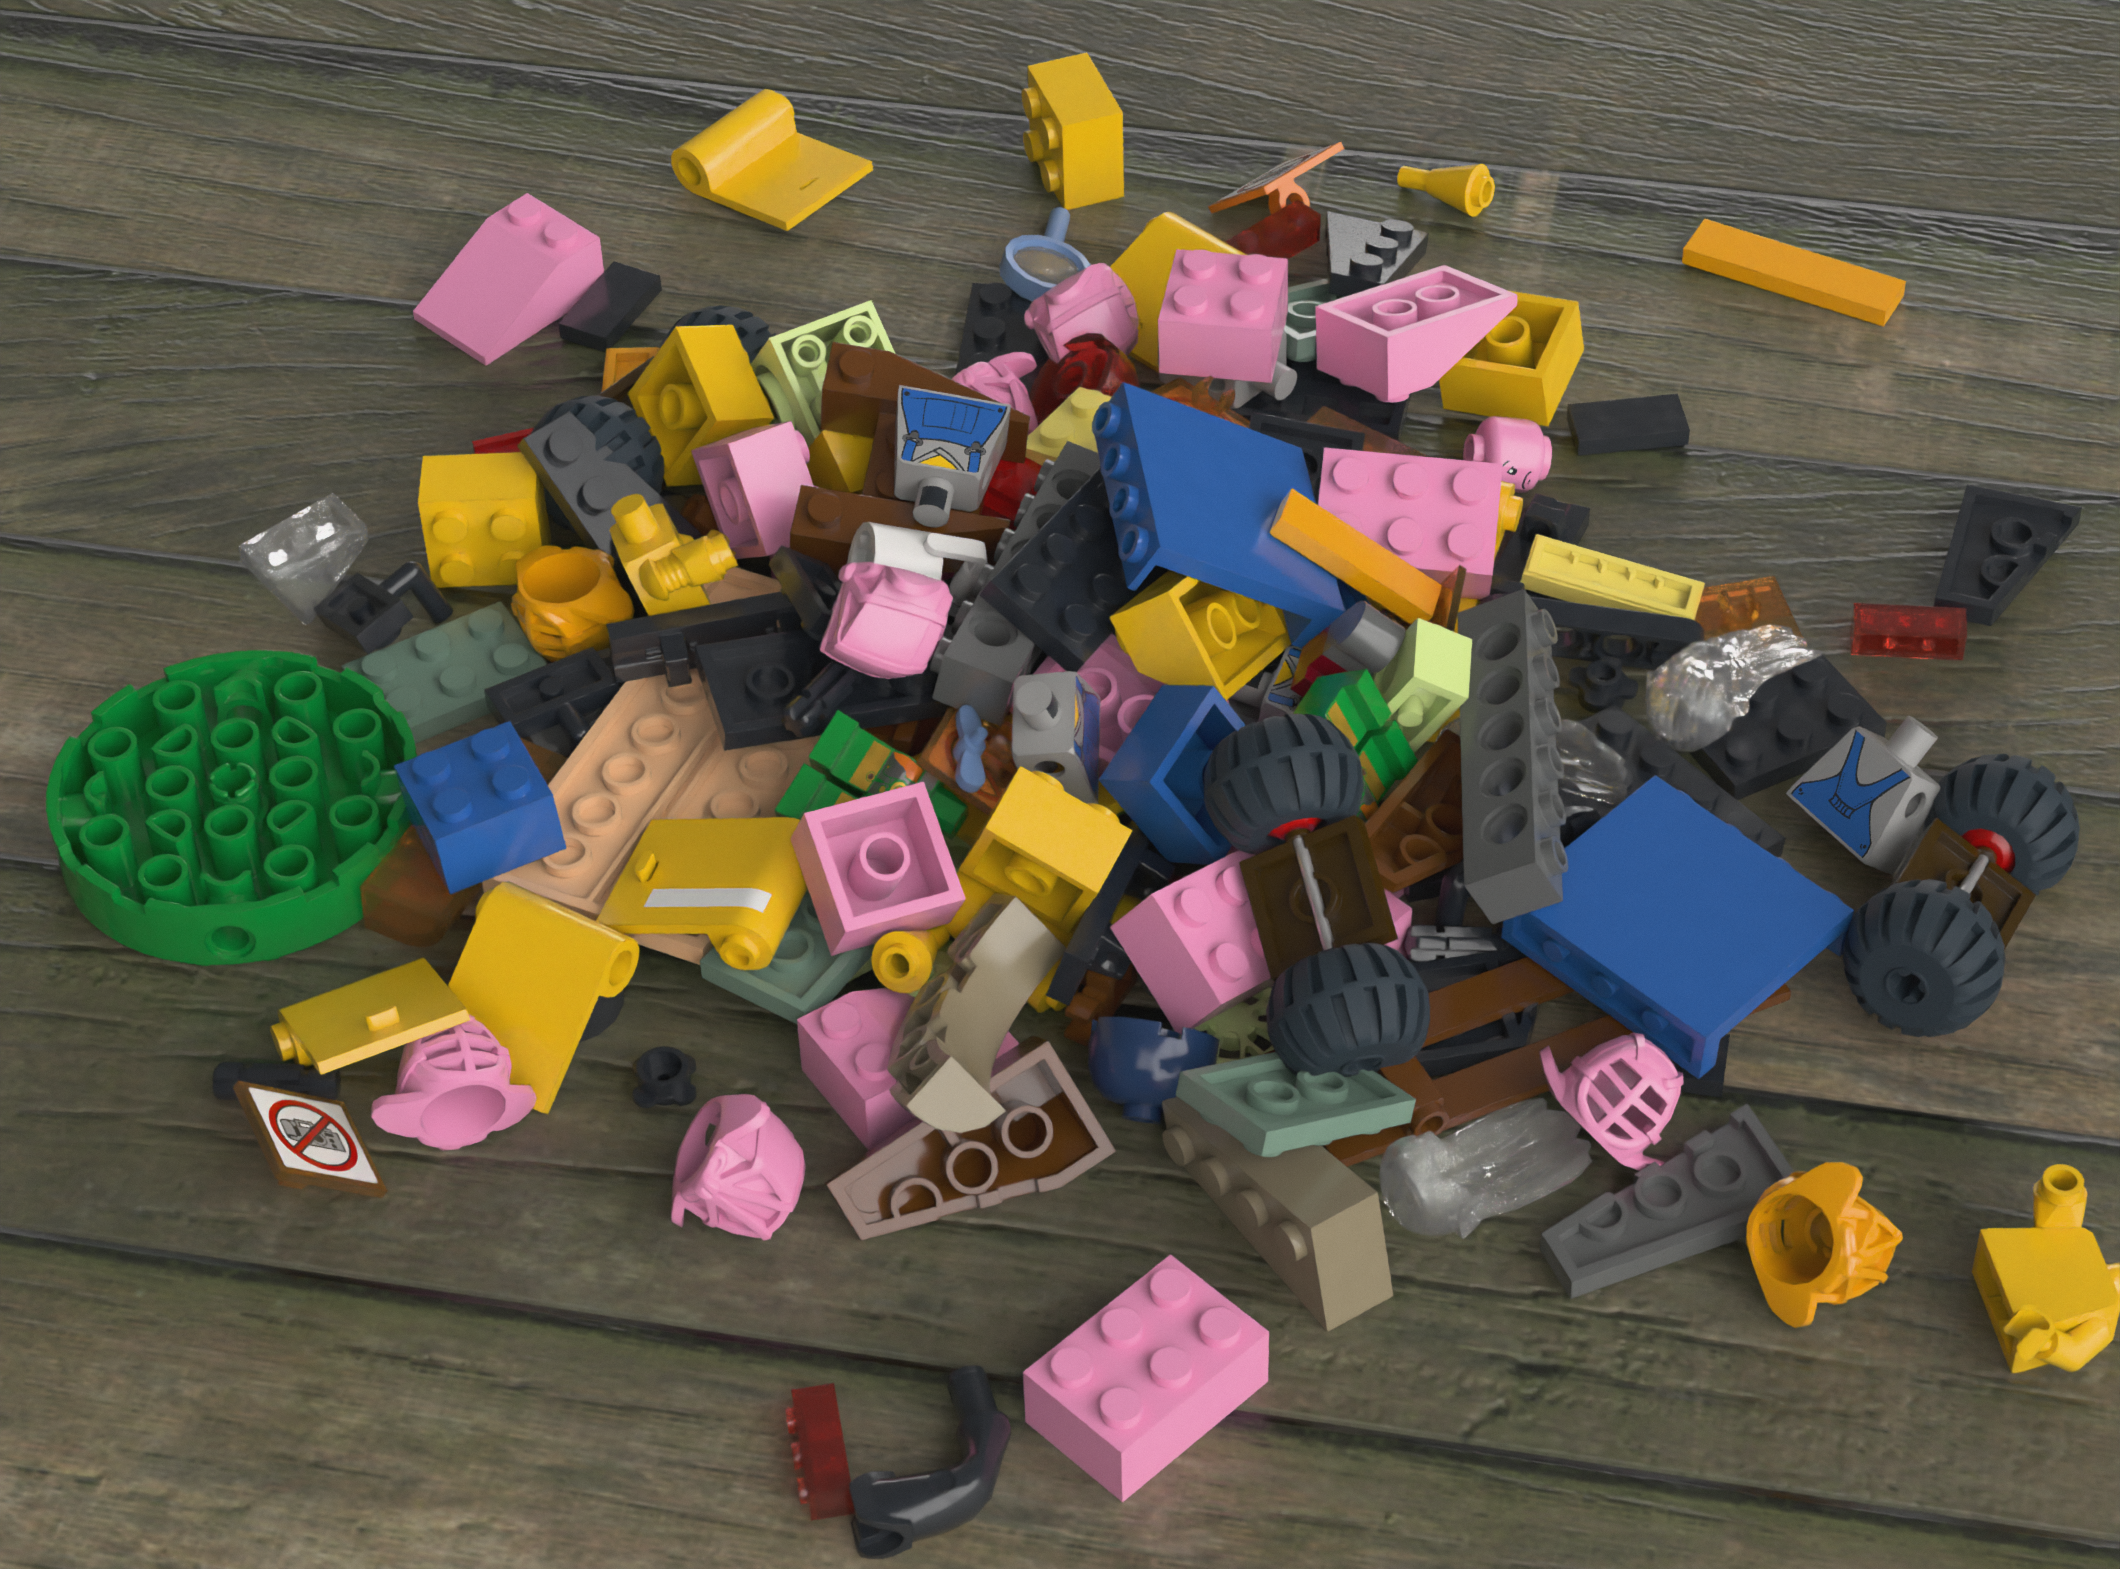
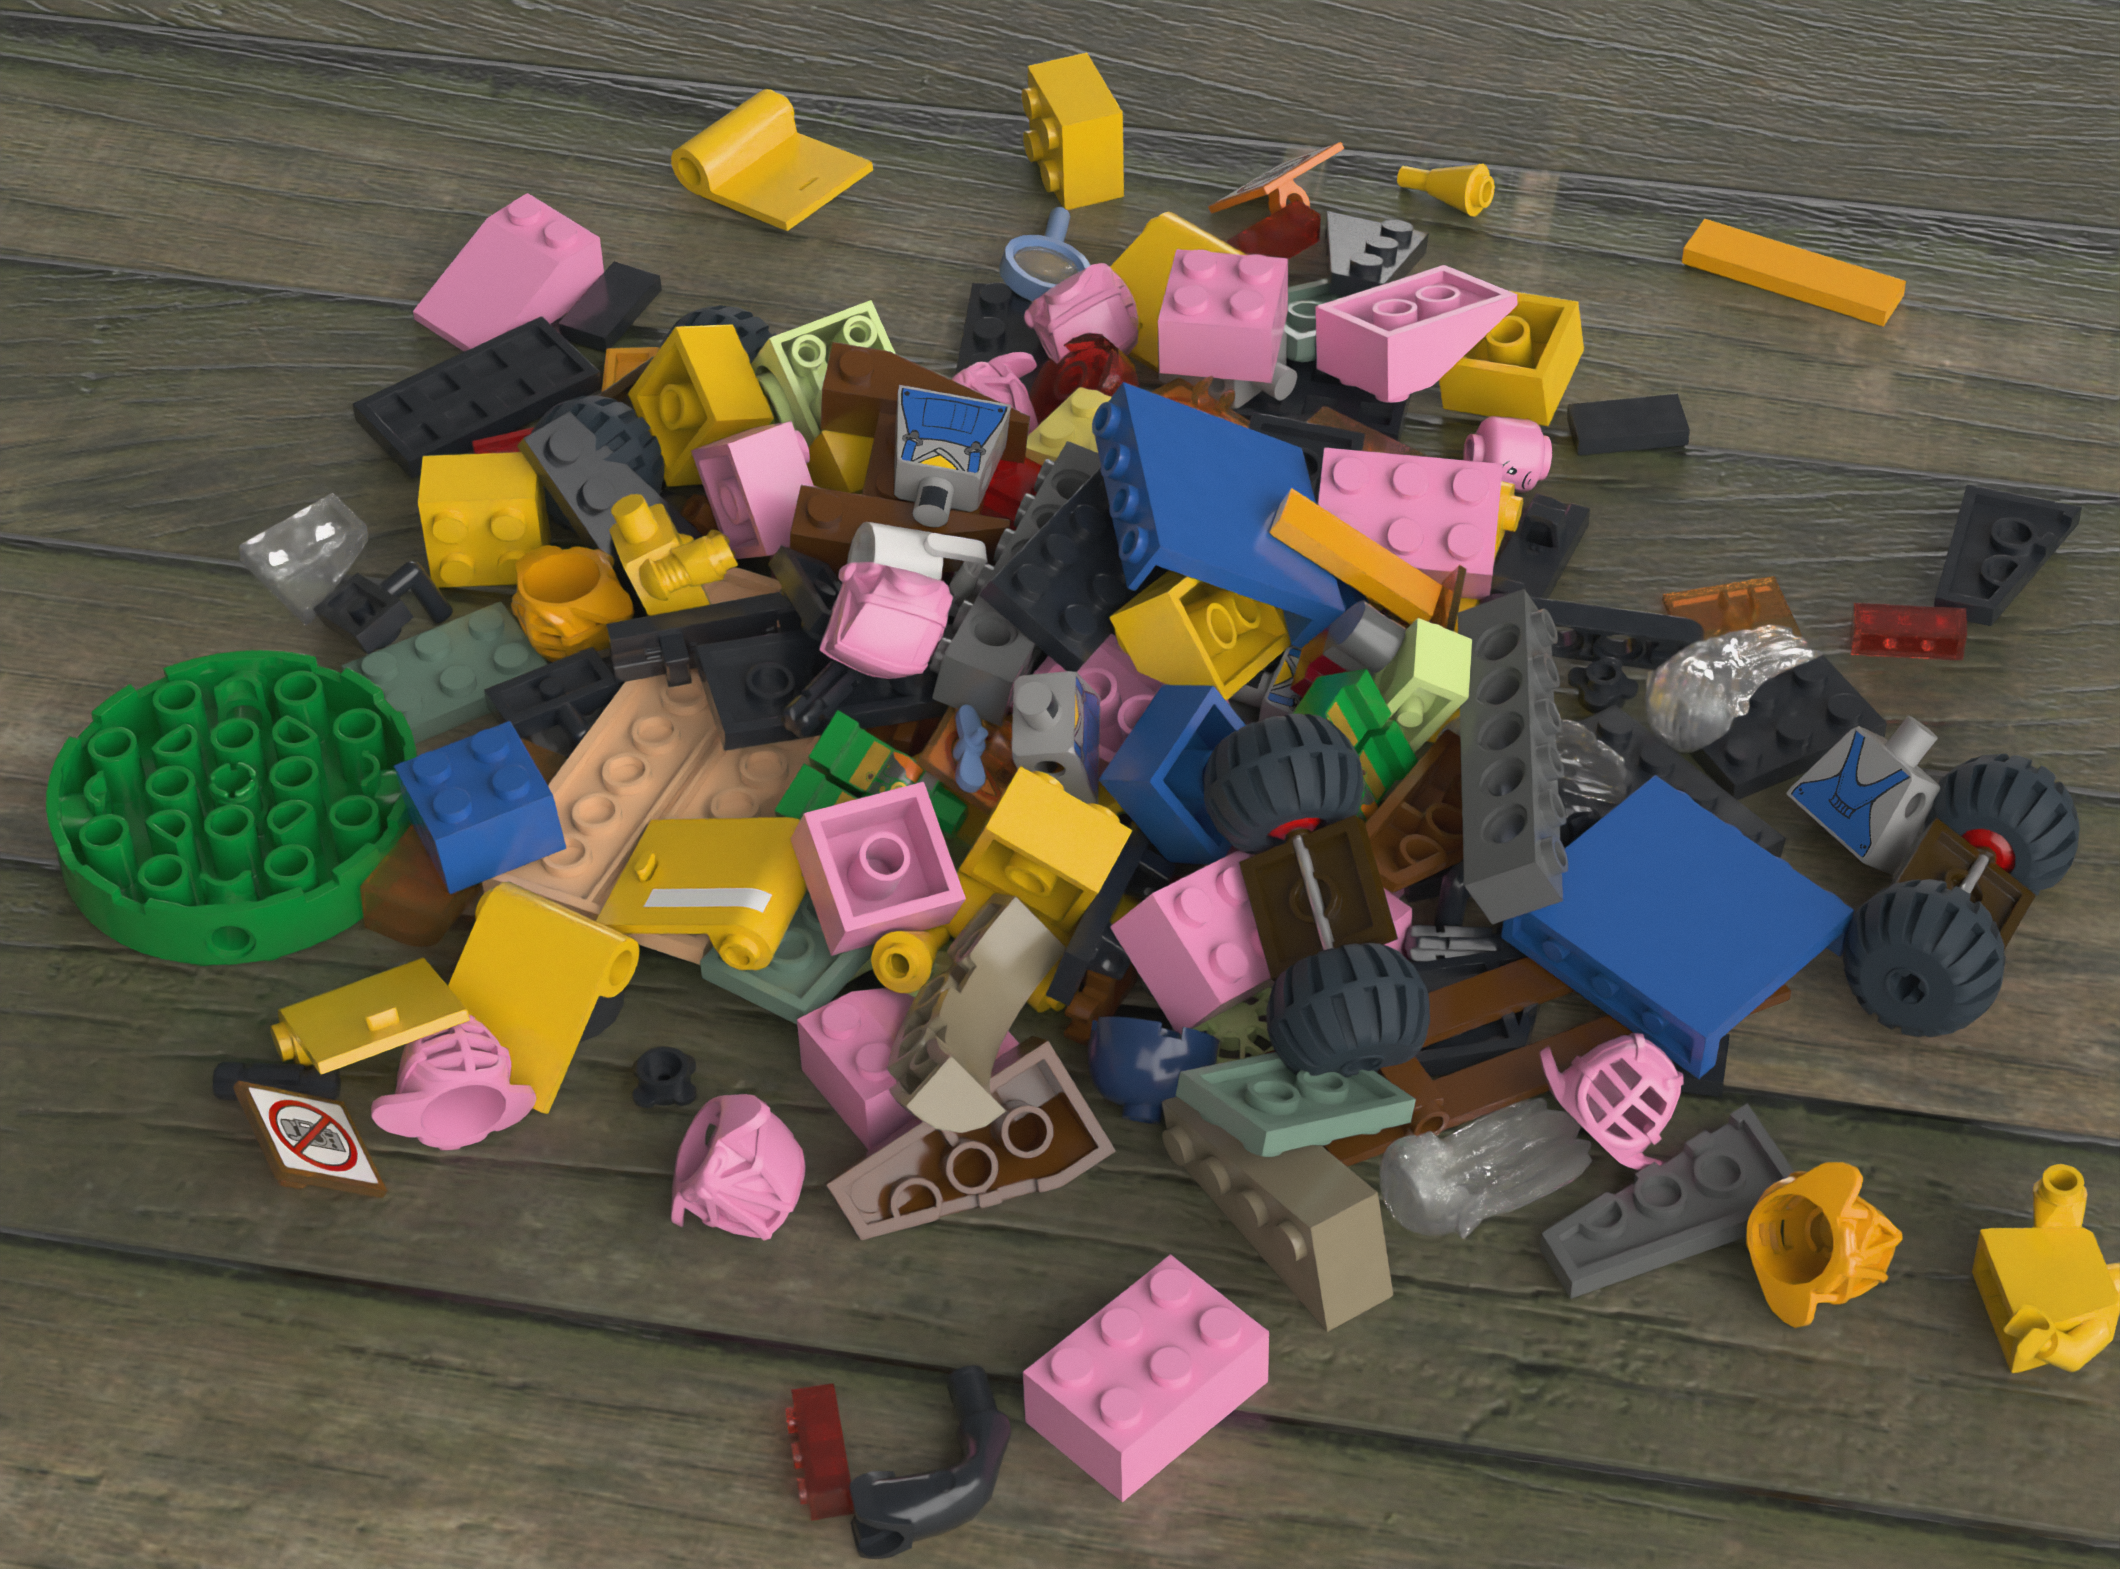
(477, 395): none -> black plate
(1607, 581): light yellow plate -> none

